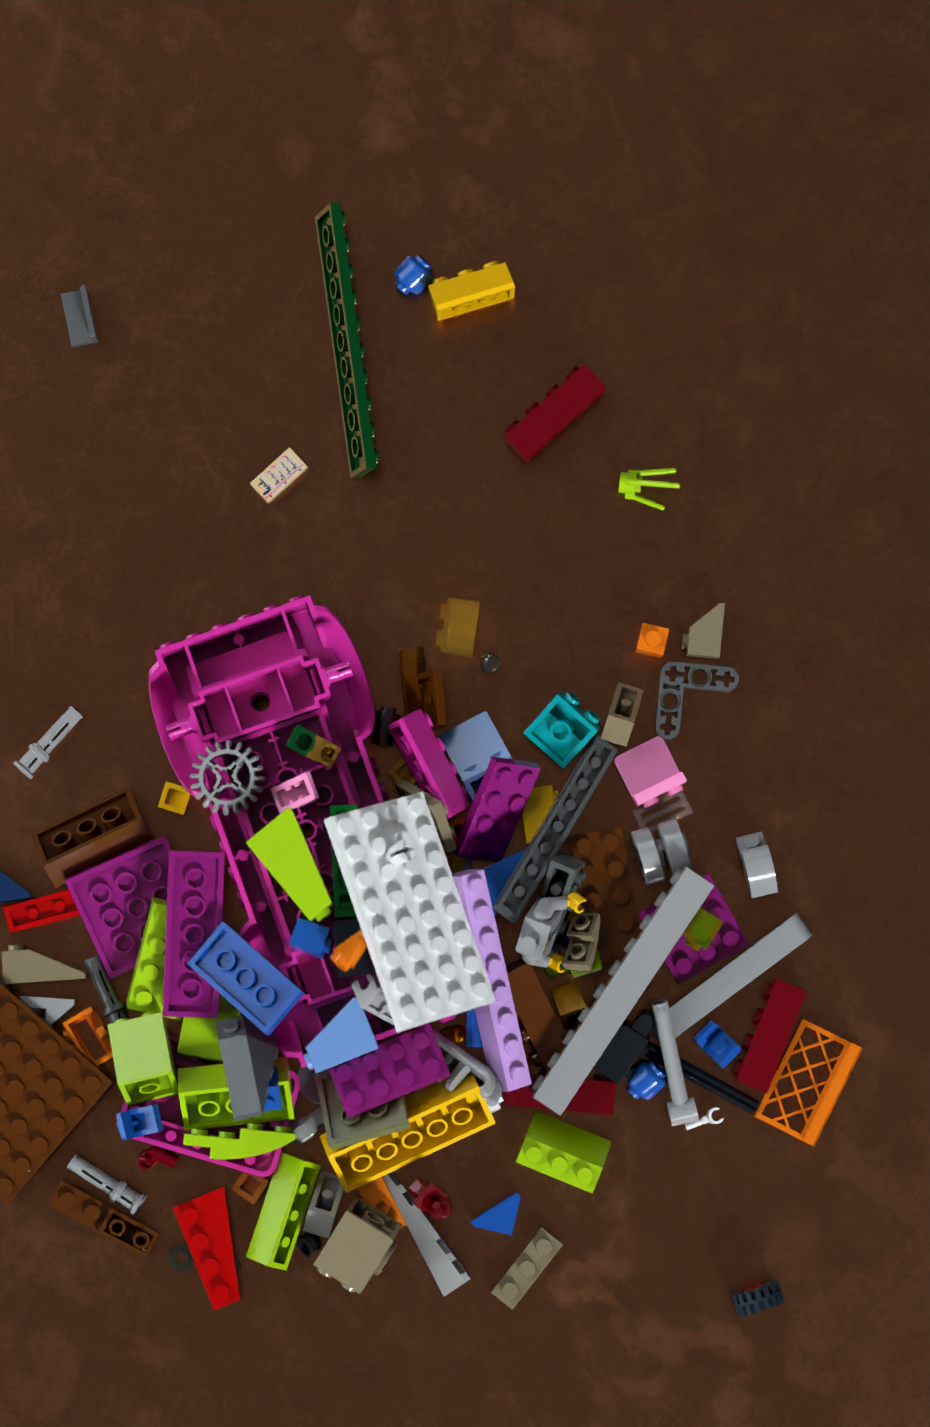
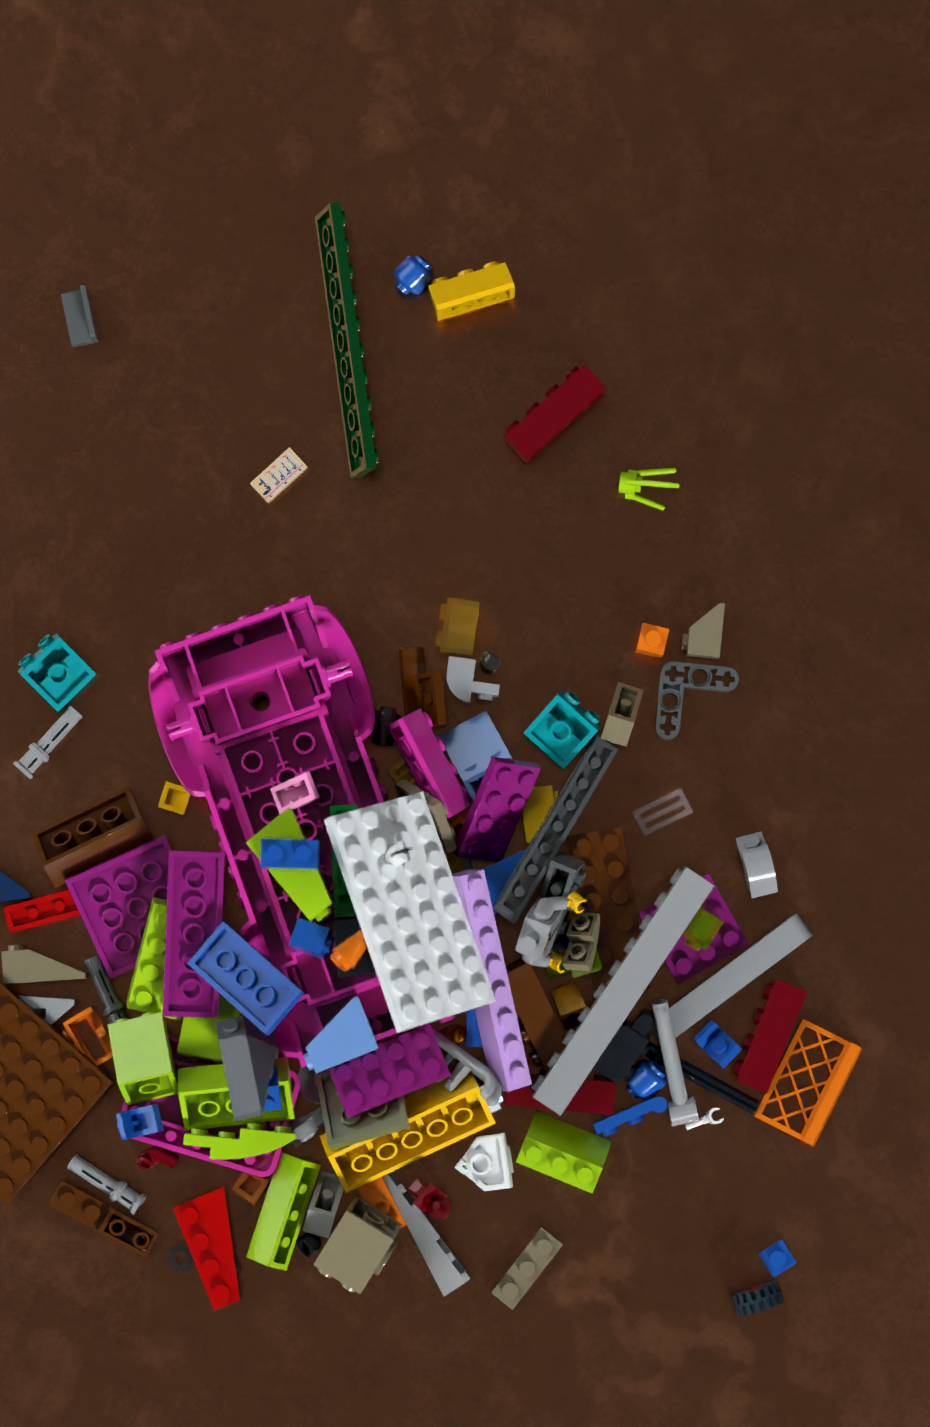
(55, 671): none -> teal plate
(212, 796): light grey gear -> none
(290, 854): none -> blue brick
(312, 746): leg -> none
(372, 998): light grey hinge -> none
(461, 684): none -> light grey brick
(488, 1162): none -> white plate
(500, 1216): blue slope -> none
(630, 1115): none -> blue plate
(649, 772): bright pink bracket -> none
(668, 850): light grey wheel -> none
(777, 1258): none -> blue plate

